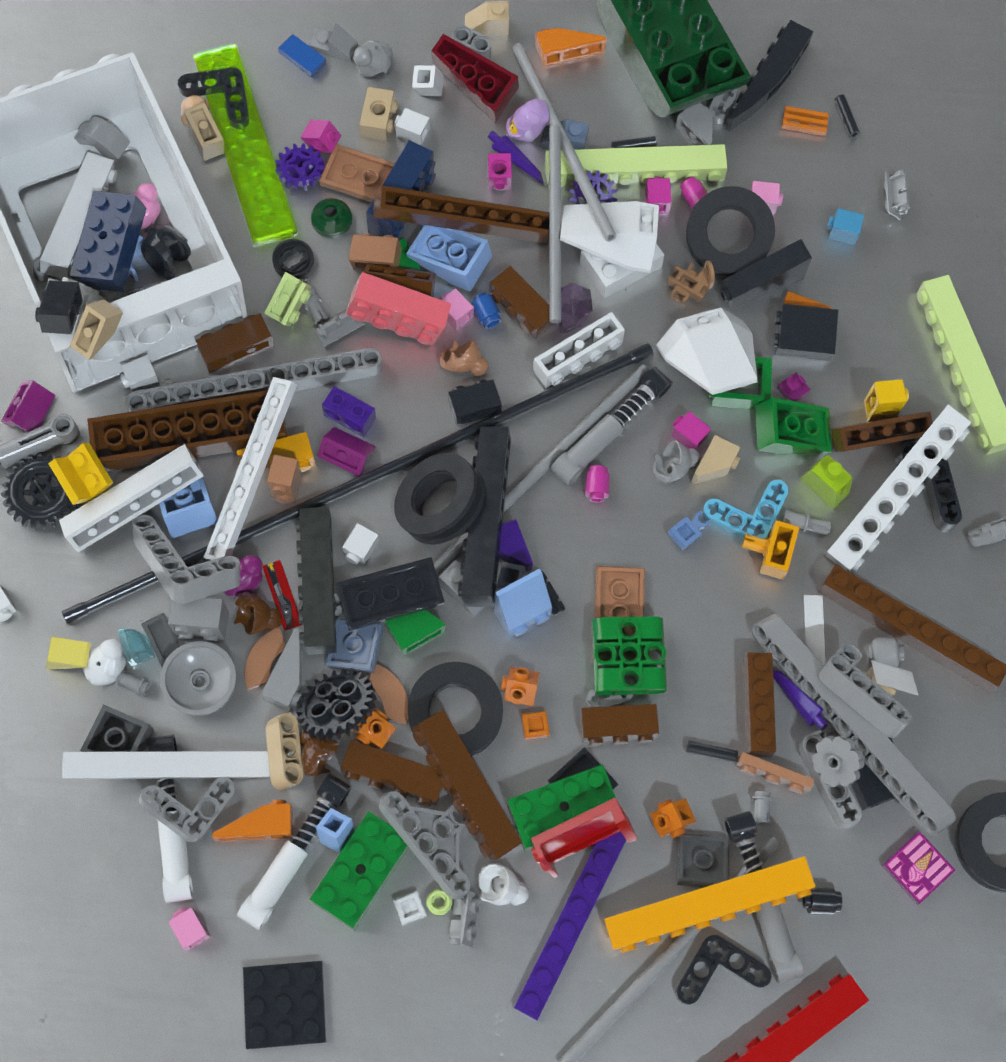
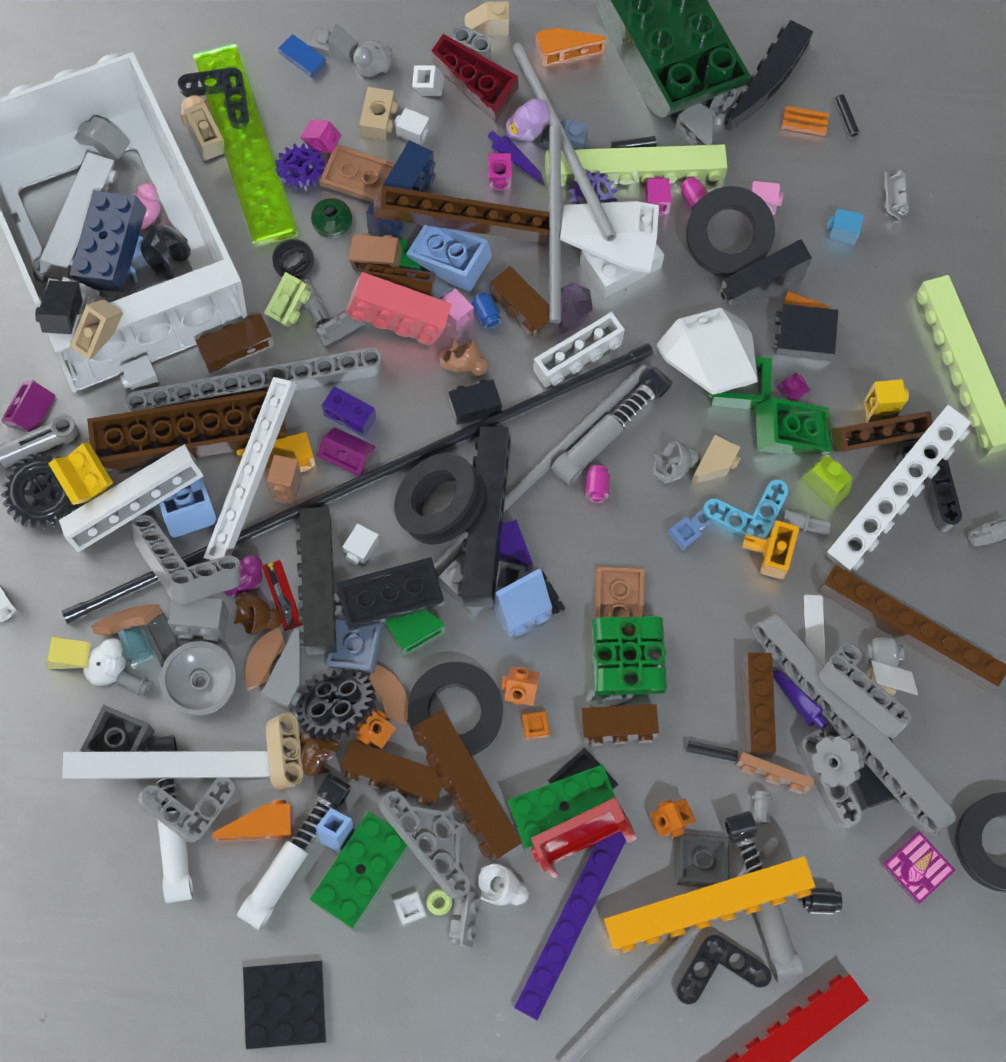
(126, 618): none -> nougat tile
(188, 928): bright pink brick -> none
(690, 431): dark pink brick -> none
(702, 281): medium nougat piece -> none

